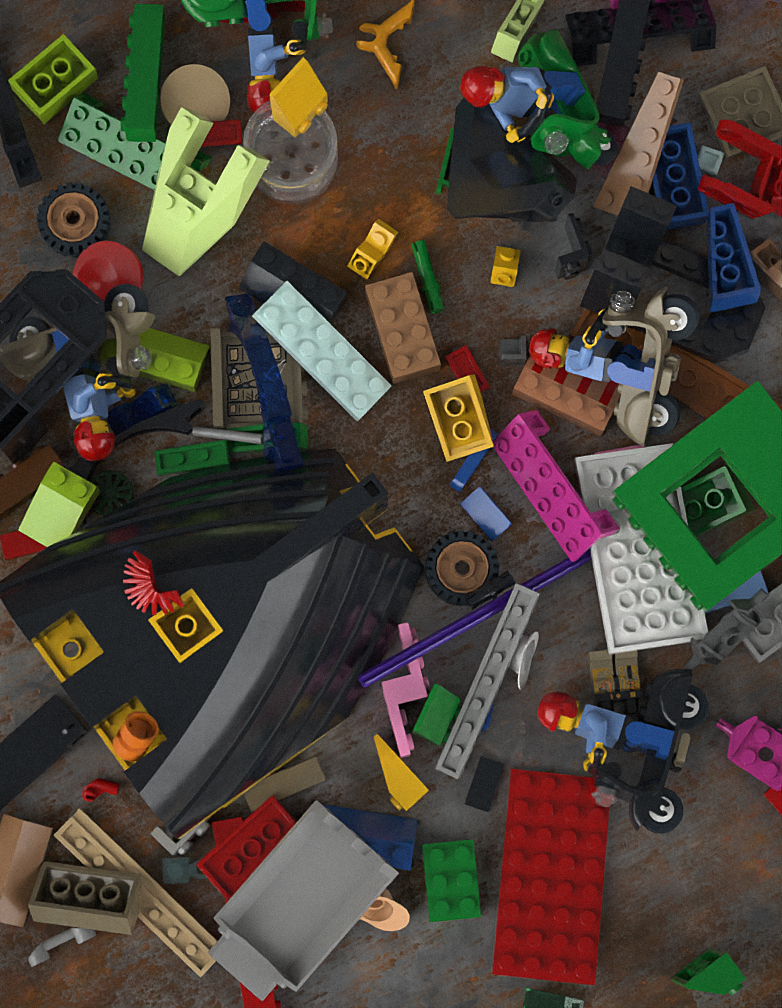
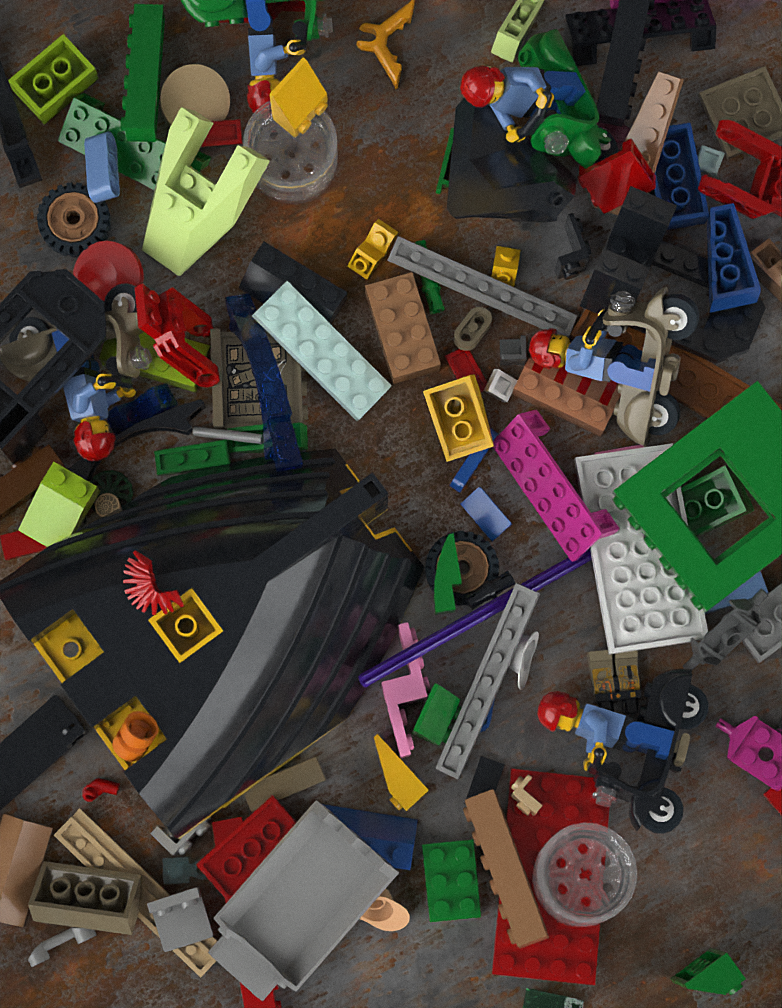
(102, 167): none -> medium blue beam
(106, 504): none -> tile
(166, 321): none -> red plate
(181, 919): none -> light grey bracket
(446, 577): none -> green slope
(471, 330): none -> dark tan plate
(481, 287): none -> light grey plate
(500, 385): none -> white tile
(506, 869): none -> medium nougat brick
(526, 802): none -> tan bracket
(600, 843): none -> clear wheel
(612, 177): none -> red panel

